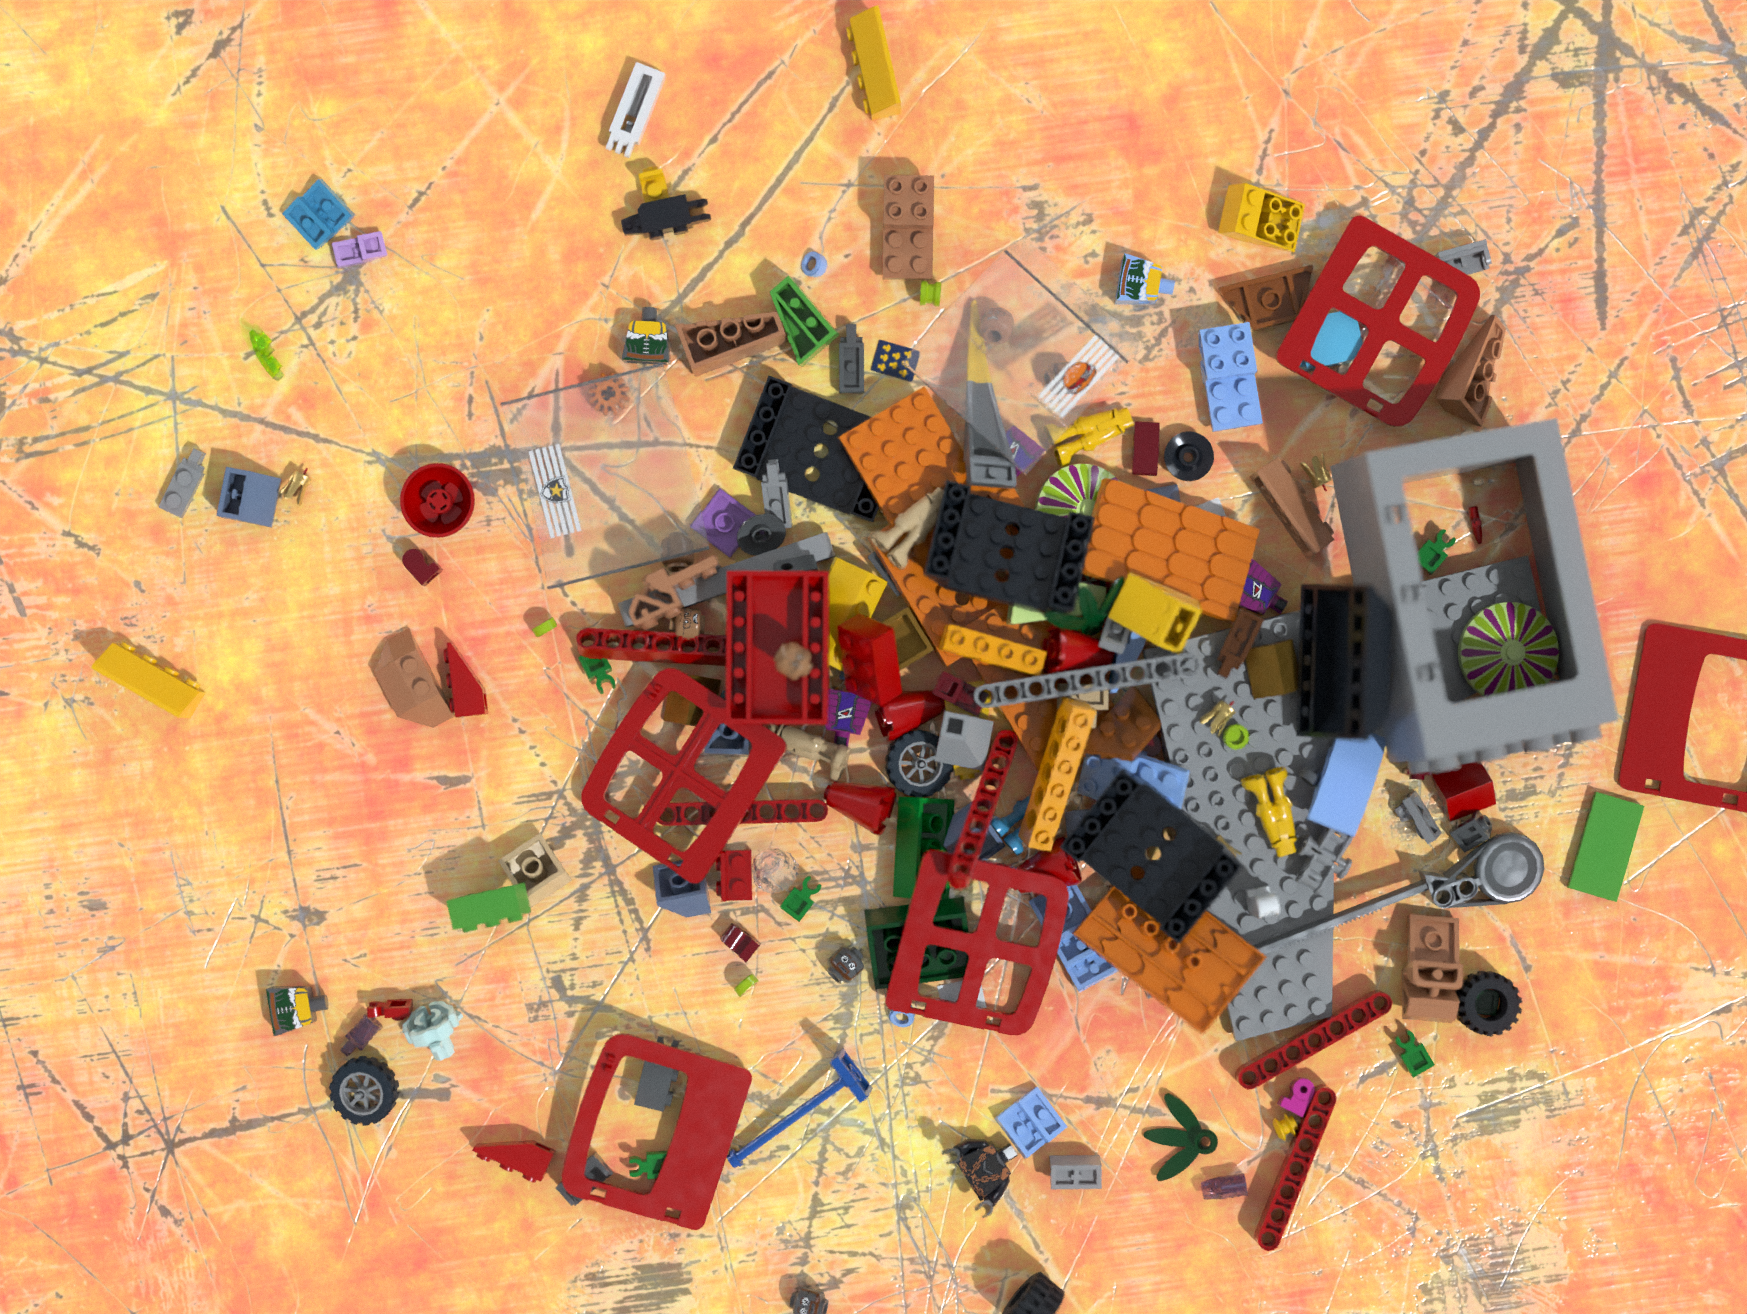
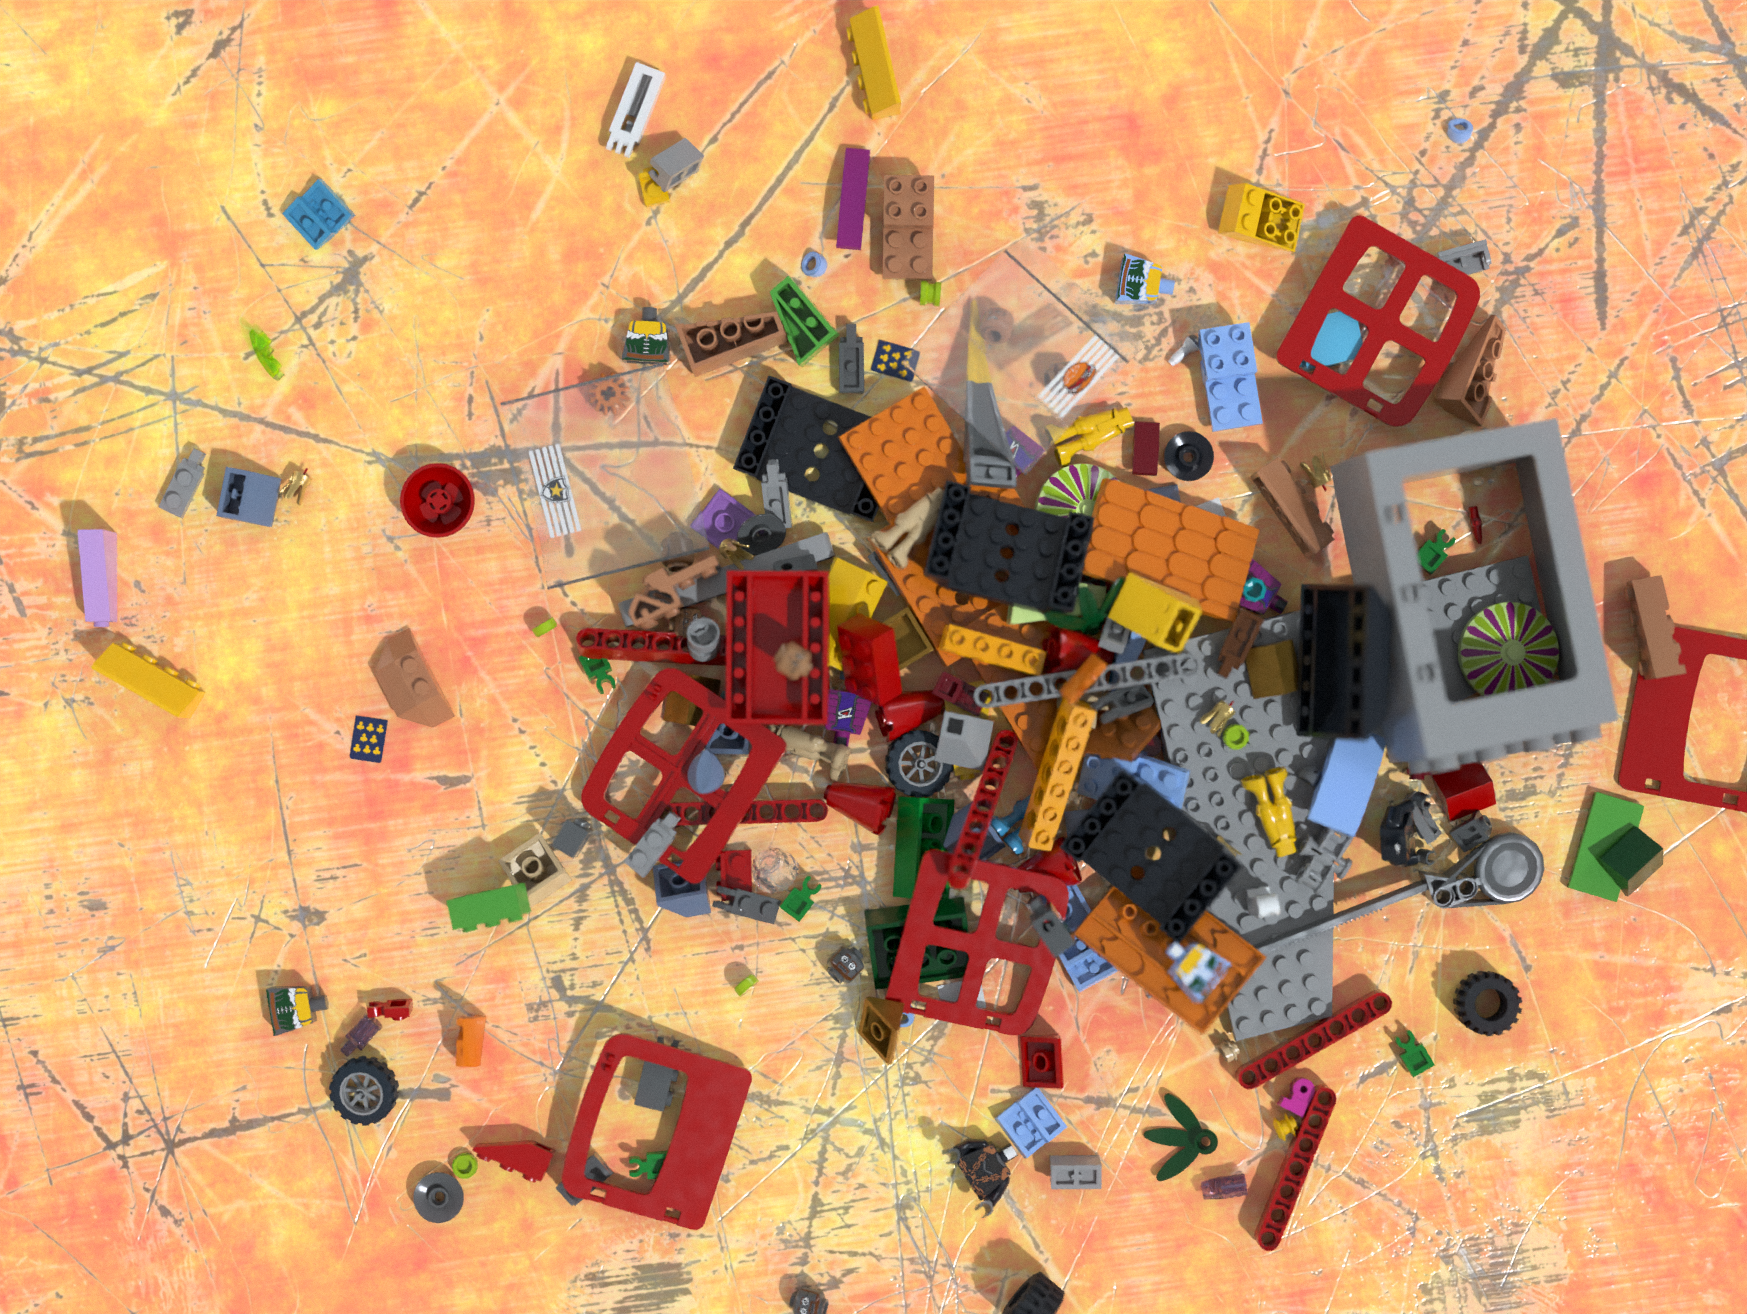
(99, 575): none -> lavender slope
(359, 250): lavender slope -> none
(368, 739): none -> dark blue sticker
(416, 563): dark red leg -> none
(429, 1206): none -> dark grey dish
(433, 1029): light aqua piece -> none
(465, 1165): none -> lime tile
(467, 690): red slope -> none
(470, 1040): none -> orange slope
(573, 837): none -> dark grey brick
(652, 845): none -> light grey hinge
(664, 217): black hinge -> none
(675, 164): none -> light grey hinge
(703, 639): none -> light grey wheel
(705, 773): none -> sand blue piece
(731, 549): none -> pearl gold piece
(740, 942): dark red leg -> none
(749, 904): none -> dark grey hinge
(849, 1077): blue tile -> none
(853, 199): none -> magenta slope
(881, 1026): none -> pearl gold slope
(1042, 1061): none -> red slope
(1057, 933): none -> dark grey torso
(1083, 678): none -> orange slope
(1123, 702): none -> dark grey hinge
(1190, 345): none -> white piece
(1196, 969): none -> torso
(1229, 1050): none -> tan plate
(1254, 590): none -> teal tile
(1269, 298): dark orange wing -> none
(1398, 833): none -> black torso
(1431, 969): nougat piece -> none
(1456, 135): none -> light blue piece
(1487, 1002): dark green tile -> none
(1632, 859): none -> dark green slope
(1653, 628): none -> nougat wedge

